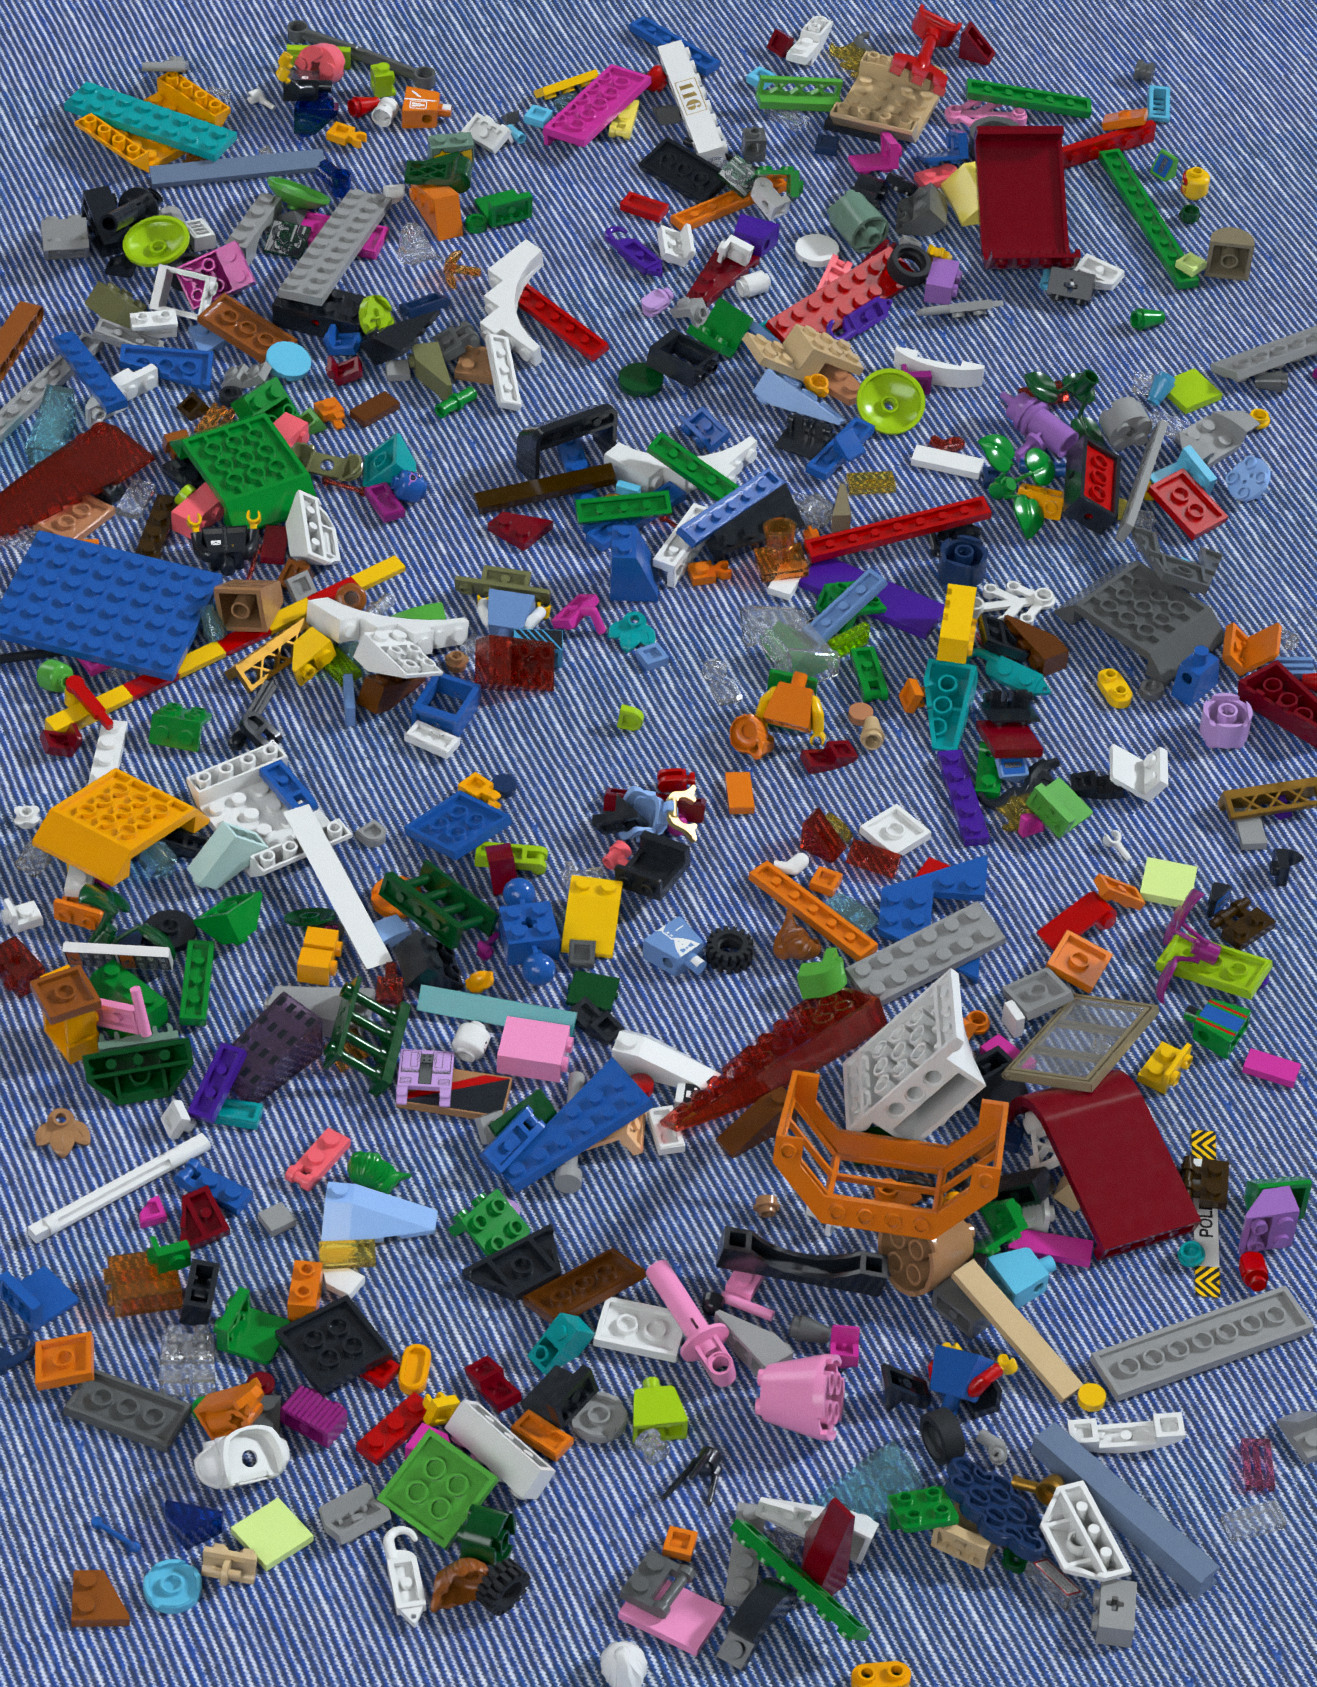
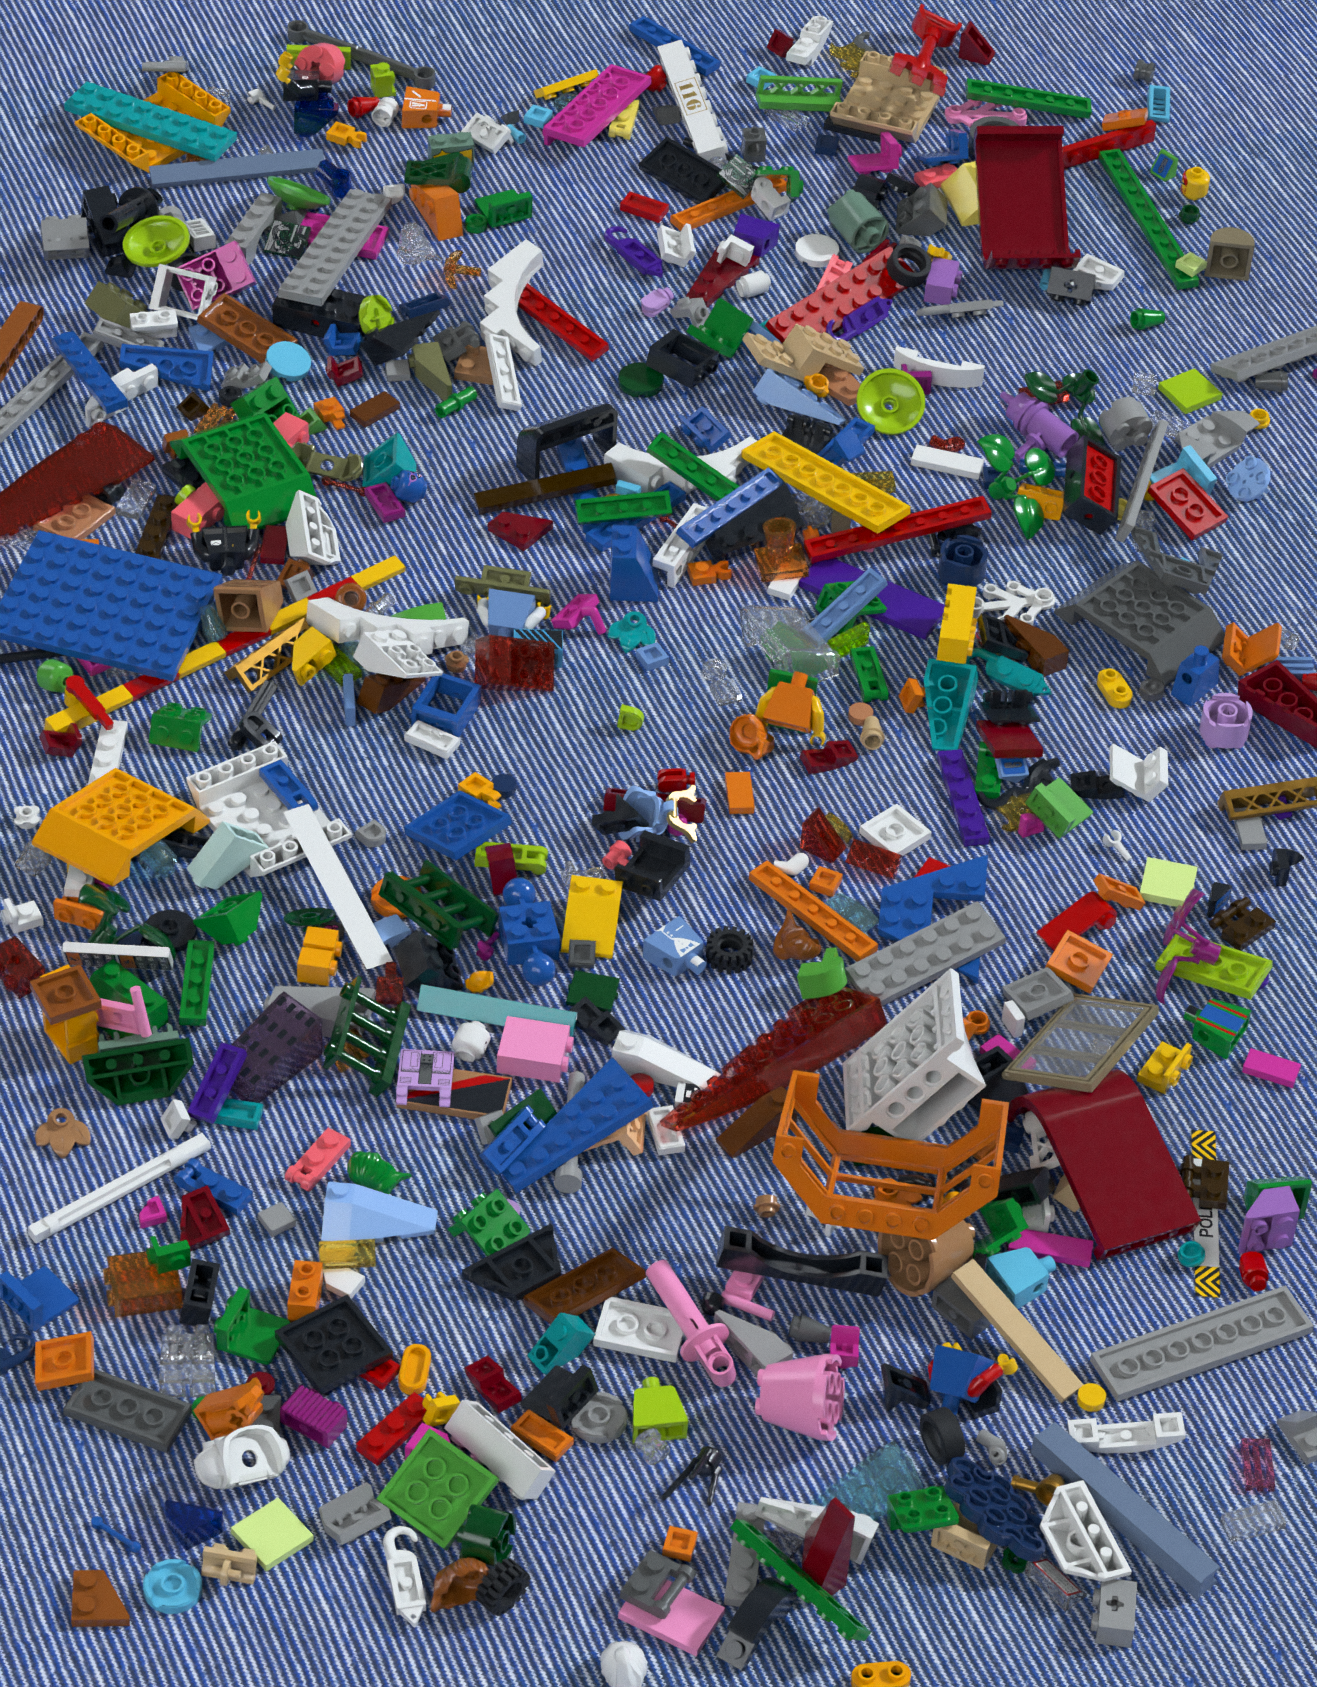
(53, 423): clear light blue wedge -> none
(826, 482): none -> yellow plate
(1160, 388): dark azure cone -> none

